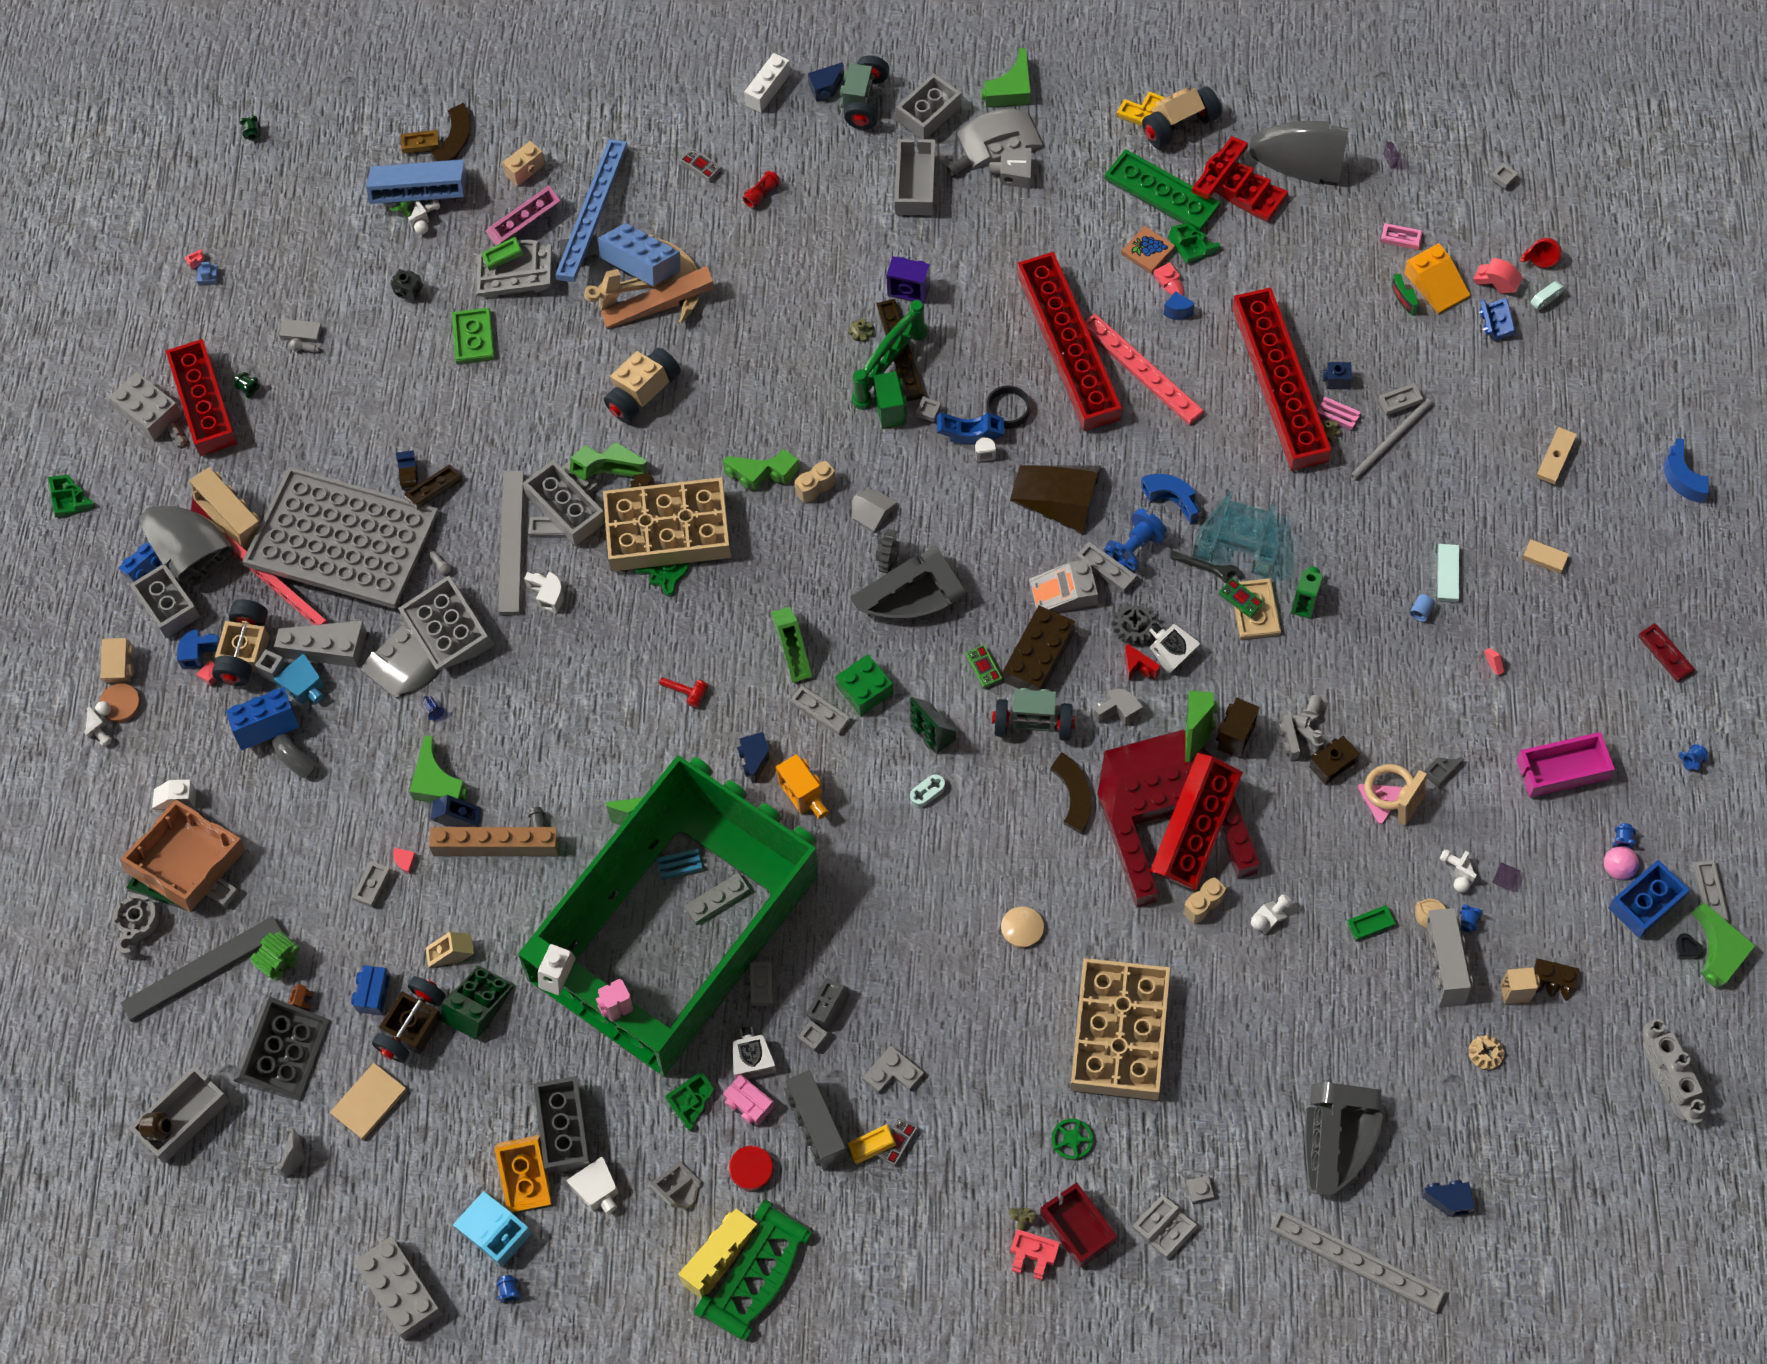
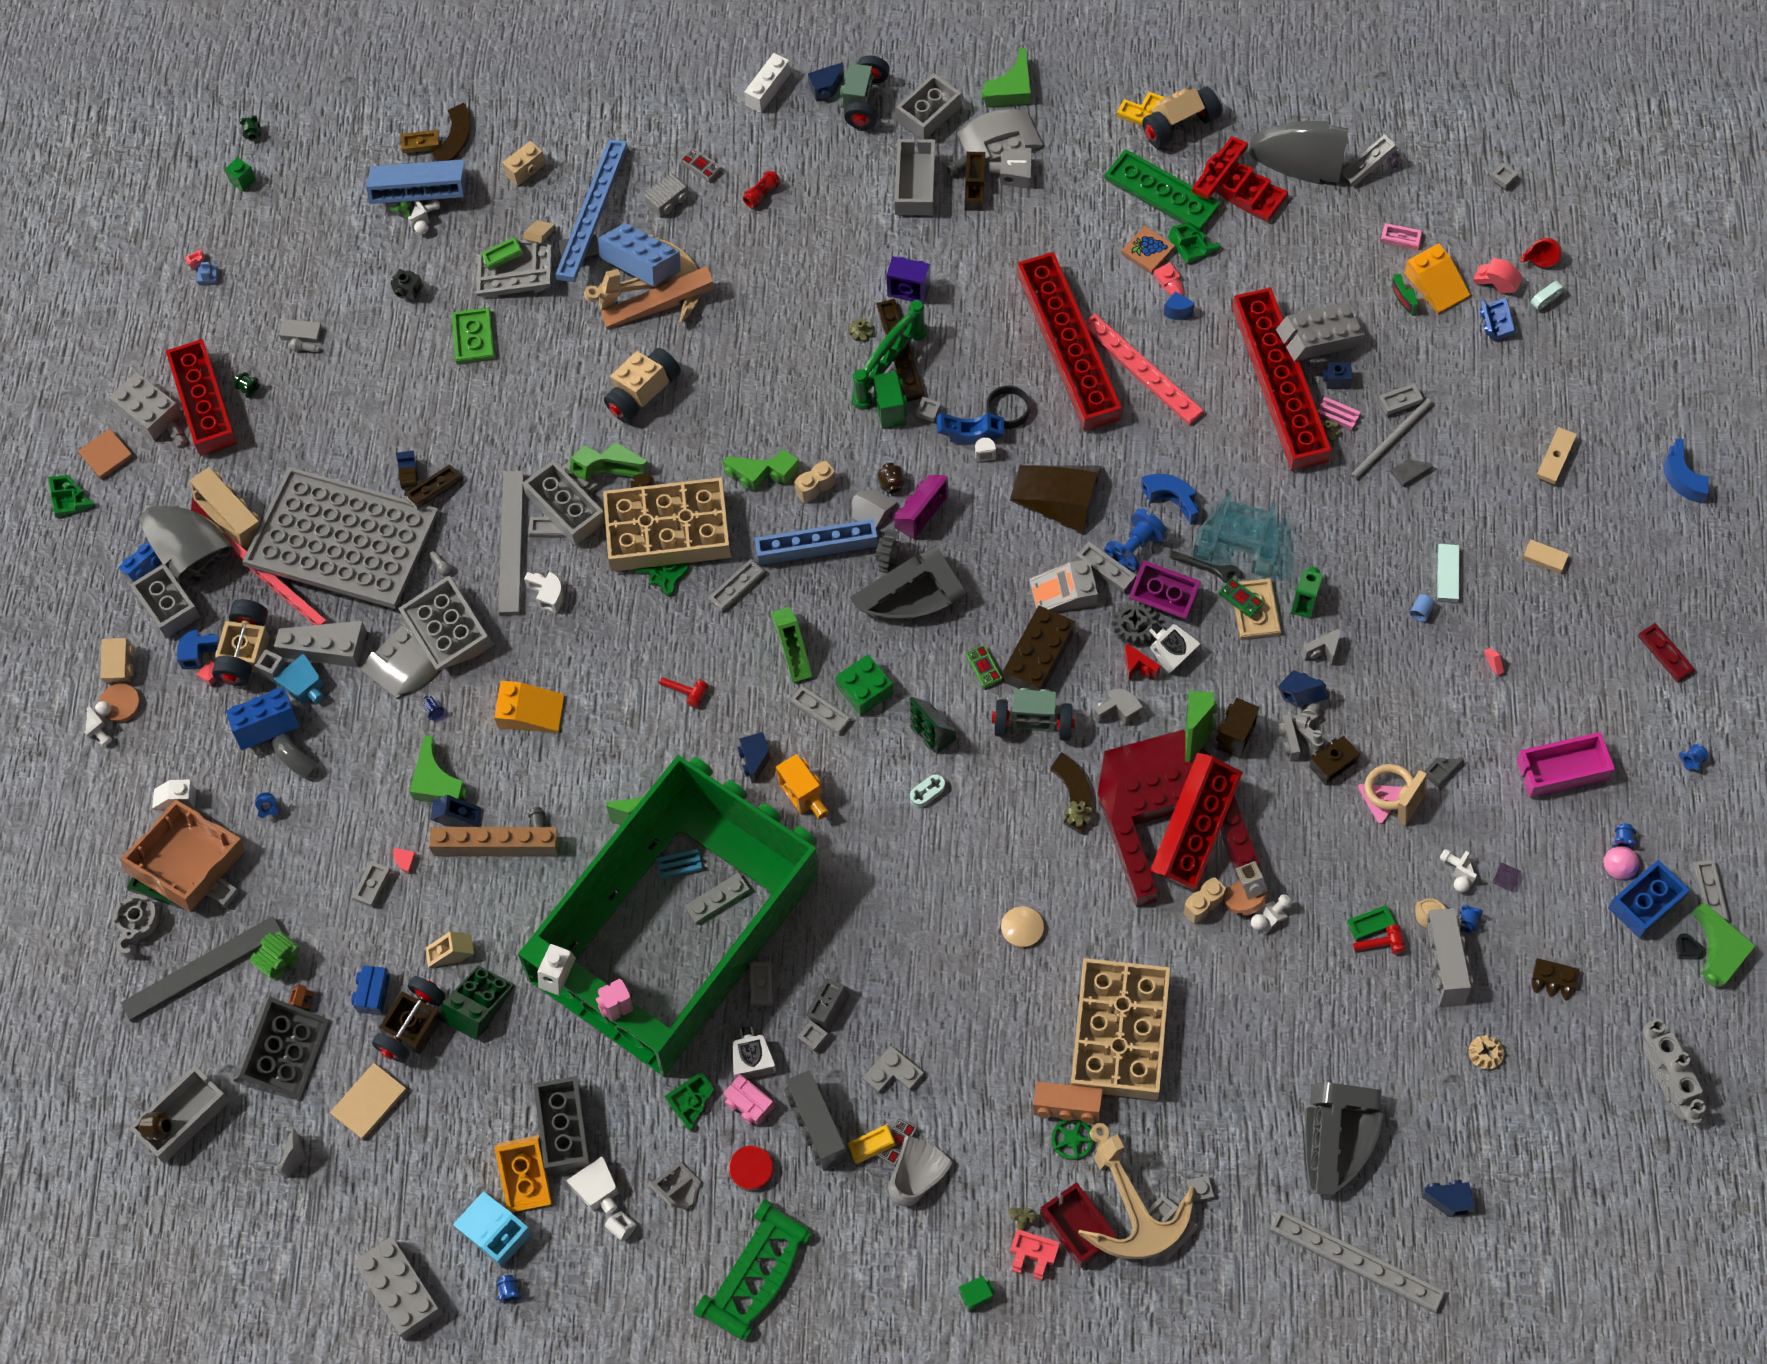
(105, 454): none -> nougat tile
(240, 174): none -> green brick
(266, 809): none -> blue brick
(522, 215): bright pink brick -> none
(528, 708): none -> light orange slope
(539, 231): none -> tan tile
(620, 1226): none -> white brick
(666, 195): none -> light grey brick
(717, 1253): light yellow wedge -> none
(736, 585): none -> light grey tile
(816, 542): none -> medium blue brick
(891, 478): none -> dark brown head
(916, 1171): none -> light grey hair
(922, 505): none -> magenta slope
(974, 181): none -> dark brown slope
(976, 1293): none -> green brick
(1067, 1102): none -> nougat brick
(1078, 813): none -> olive plant
(1147, 1234): none -> tan piece
(1165, 590): none -> magenta slope
(1238, 903): none -> nougat tile
(1251, 880): none -> light grey brick
(1302, 690): none -> dark blue slope
(1320, 331): none -> light grey piece
(1326, 644): none -> light grey slope
(1369, 160): none -> light grey plate
(1394, 939): none -> red piece
(1410, 470): none -> flat silver tile
(1519, 985): tan brick -> none

